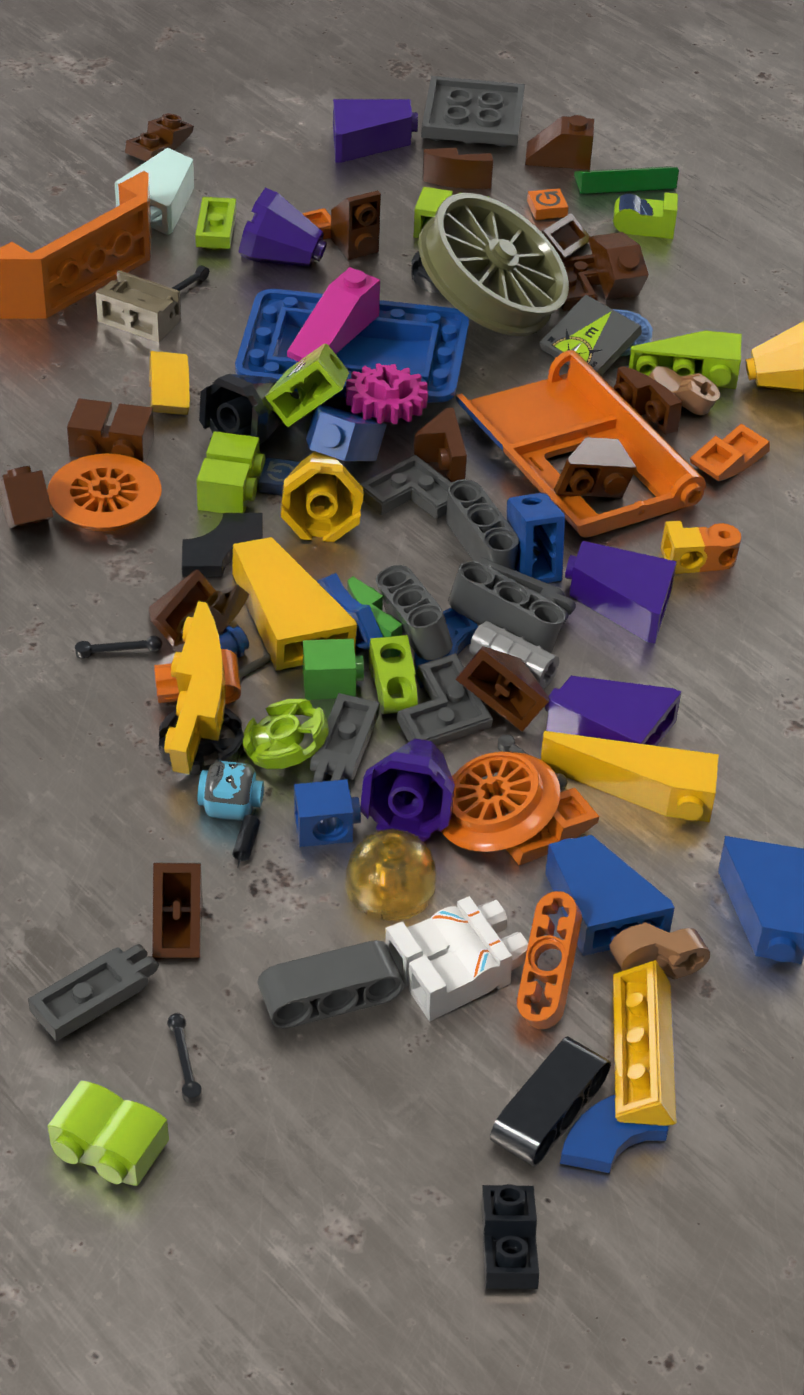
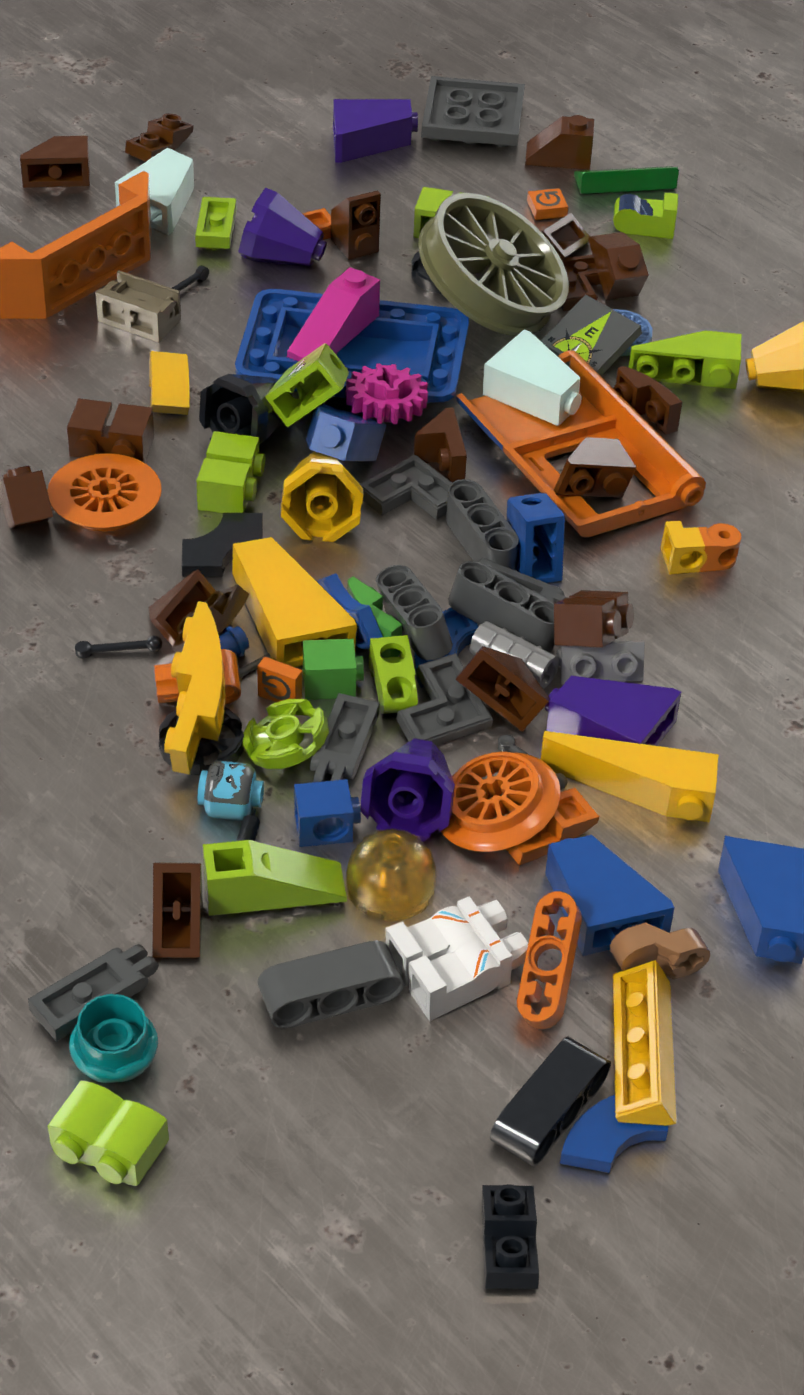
(57, 163): none -> reddish brown slope
(113, 1039): none -> teal piece
(191, 1090): black hinge -> none
(267, 877): none -> lime slope
(274, 474): dark blue tile -> none
(278, 680): none -> orange tile
(464, 171): reddish brown slope -> none
(532, 380): none -> light aqua slope
(592, 618): none -> reddish brown piece
(614, 662): none -> light grey hinge
(622, 586): dark purple slope -> none
(694, 390): medium nougat piece -> none
(732, 454): orange slope -> none

